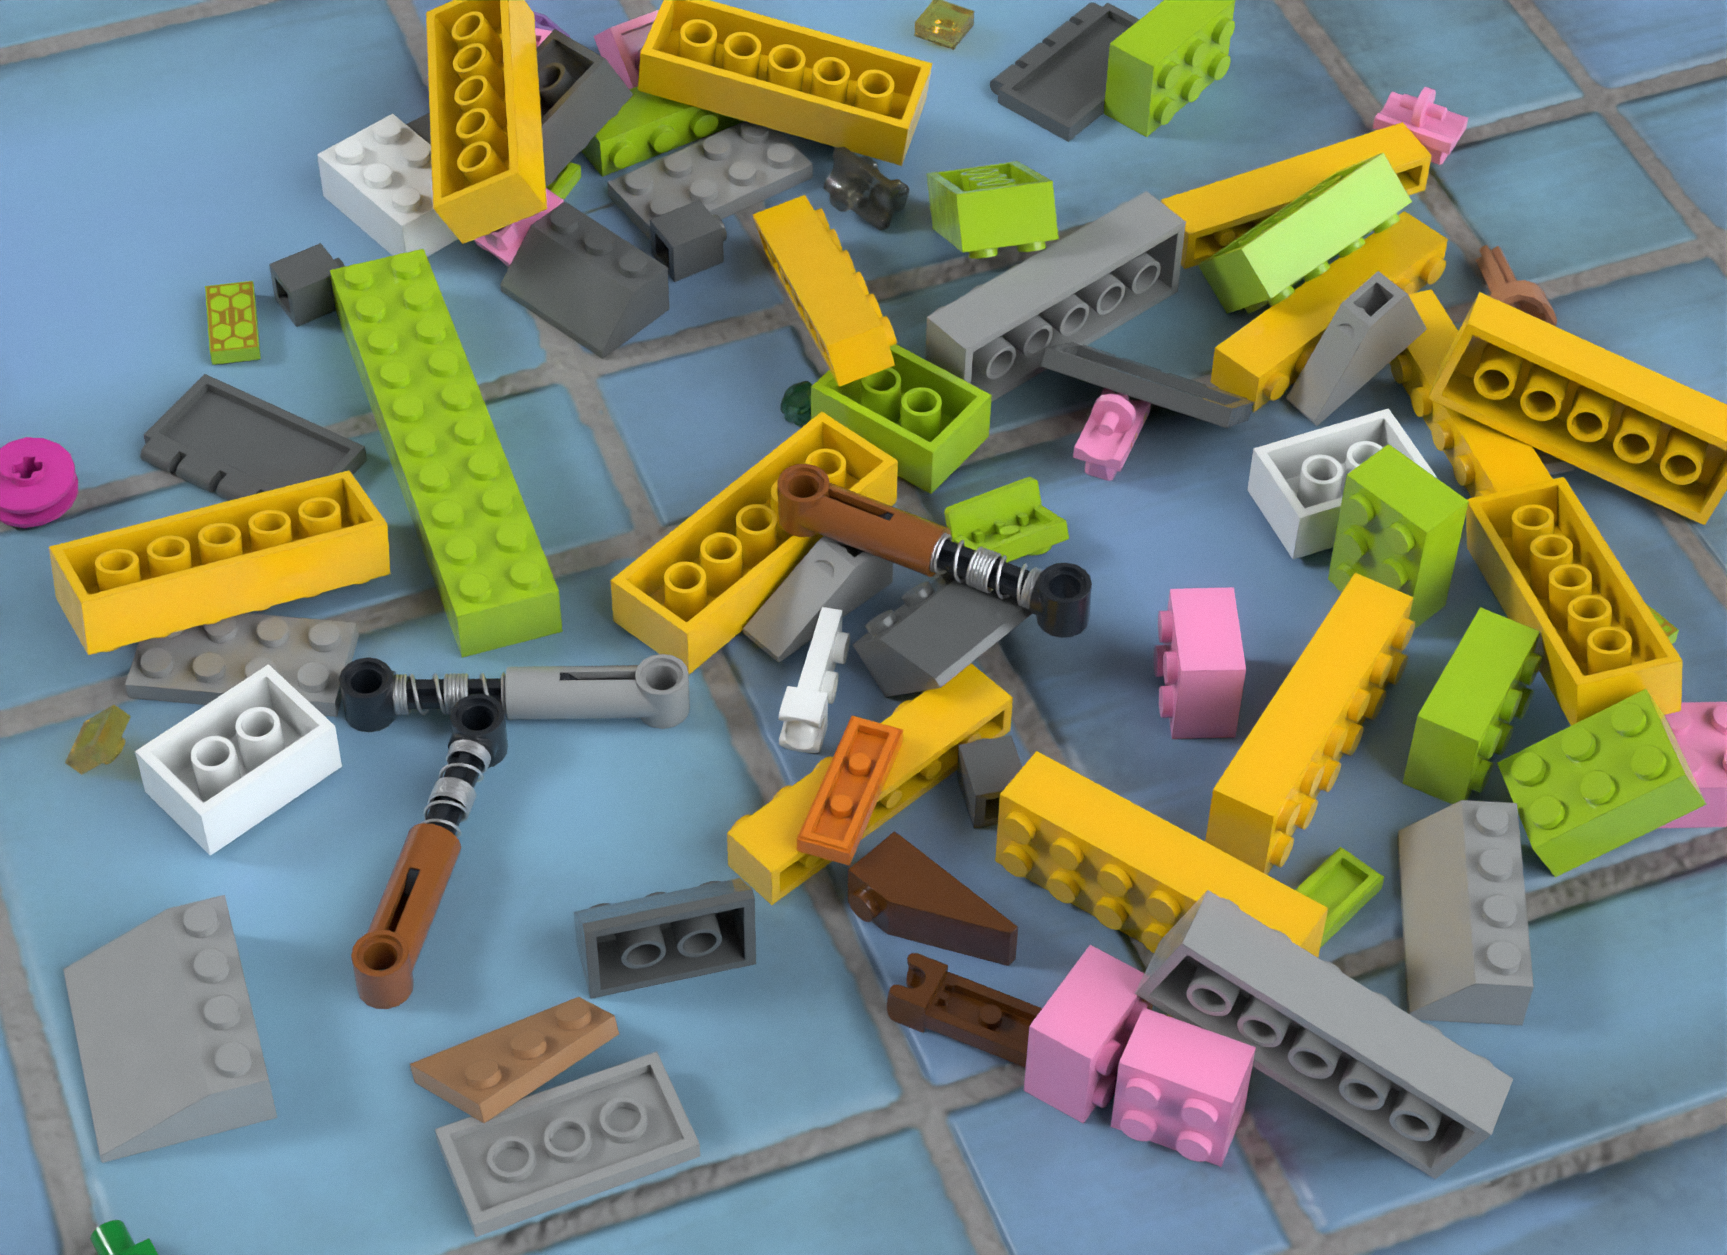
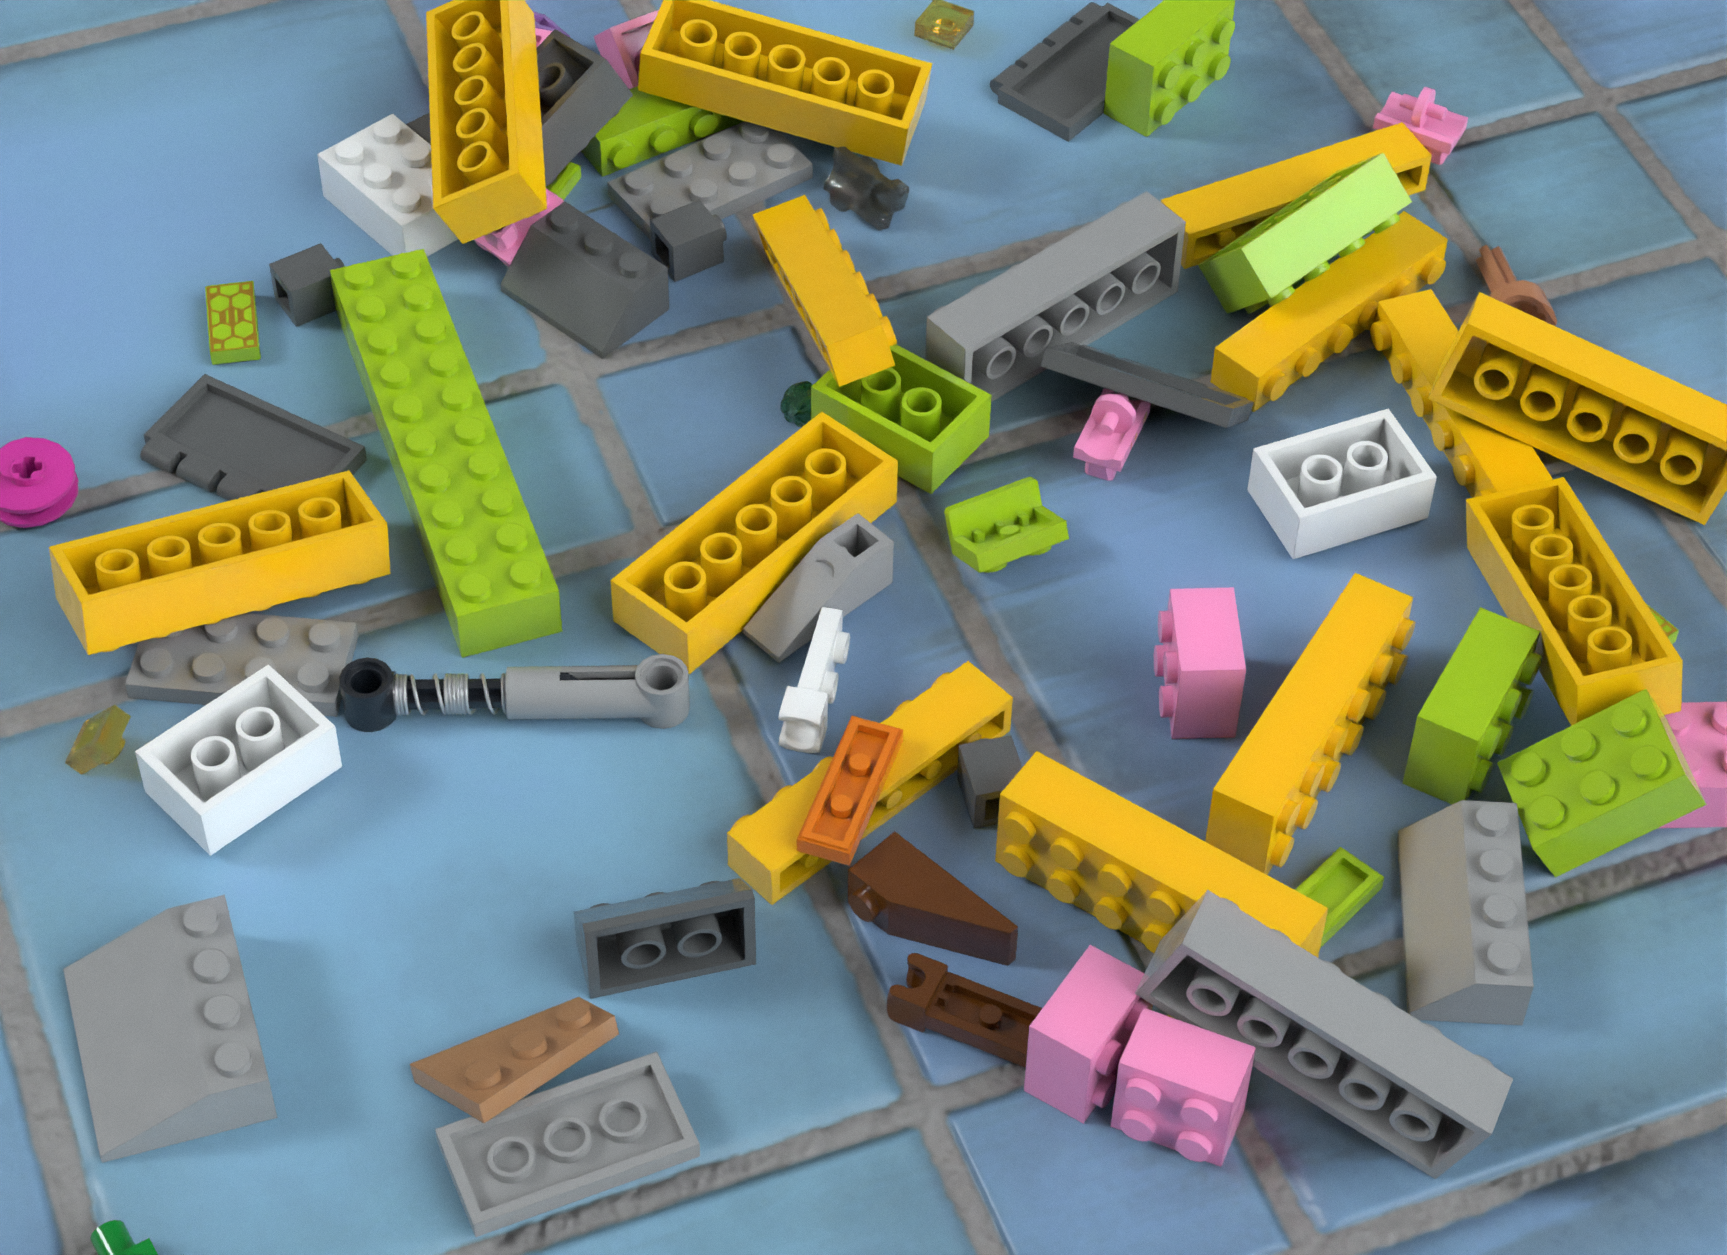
(428, 857): dark orange piece -> none
(814, 506): piece -> none
(935, 634): dark grey slope -> none
(993, 208): lime brick -> none
(1356, 345): light grey slope -> none
(1399, 530): lime brick -> none

